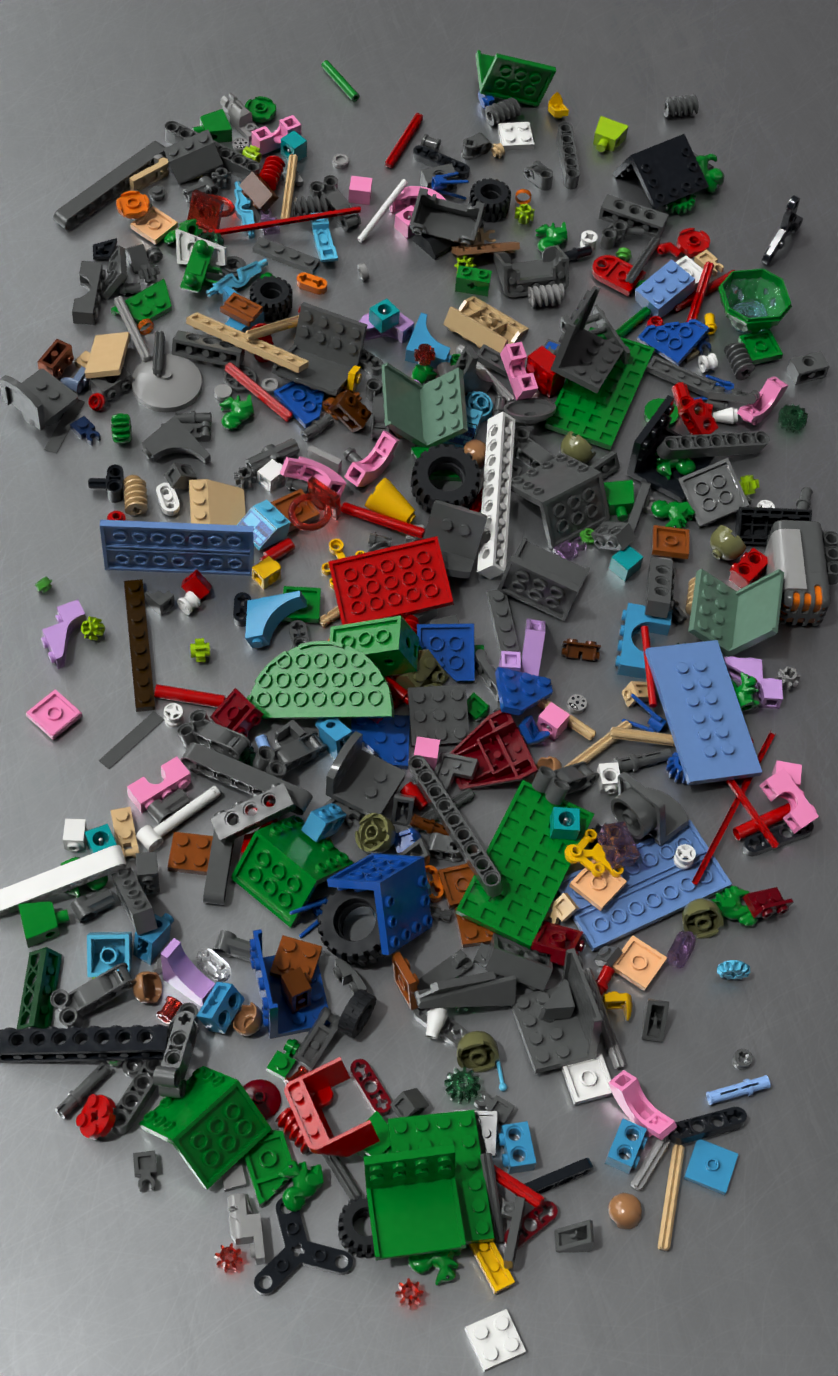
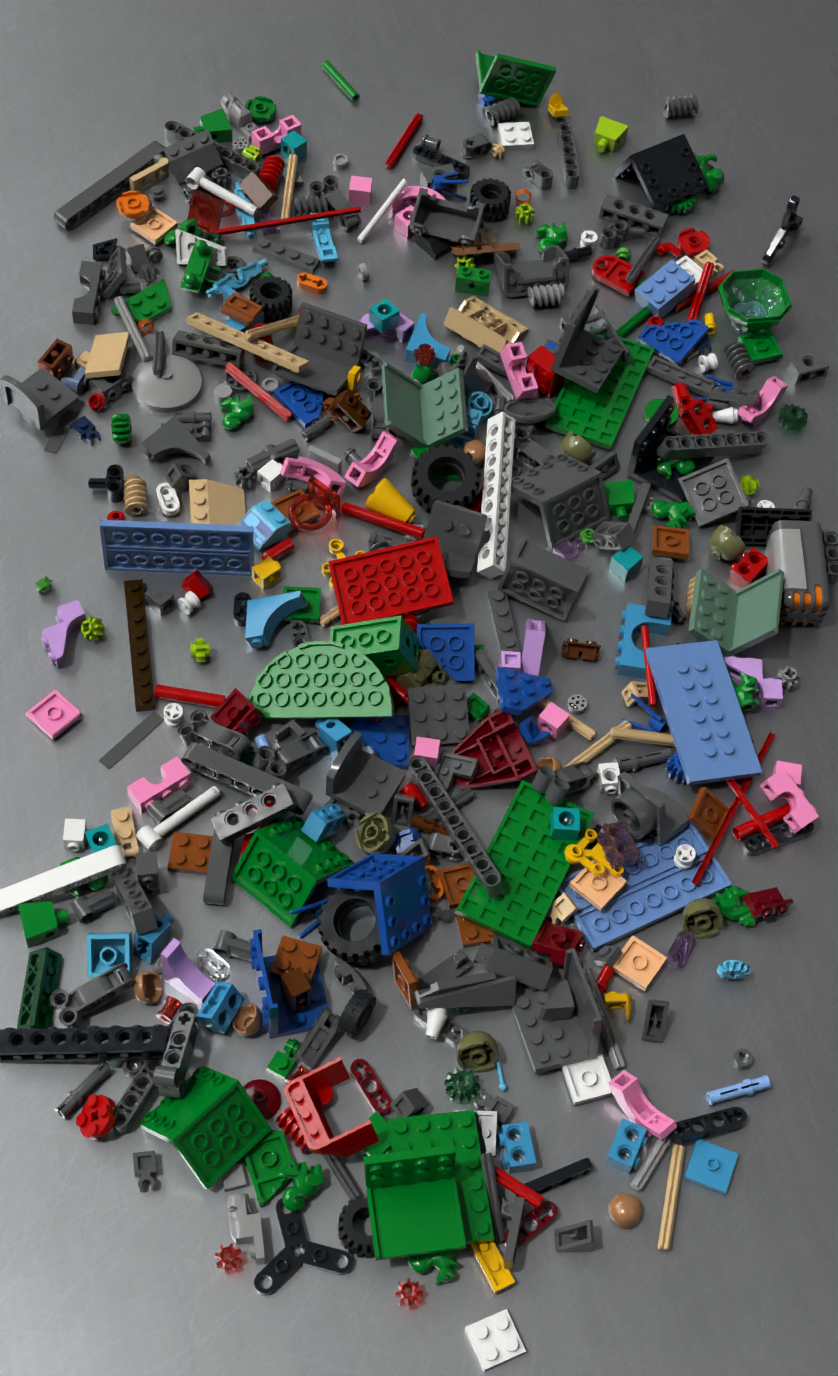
(198, 178): none -> white piece
(707, 813): none -> dark orange plate

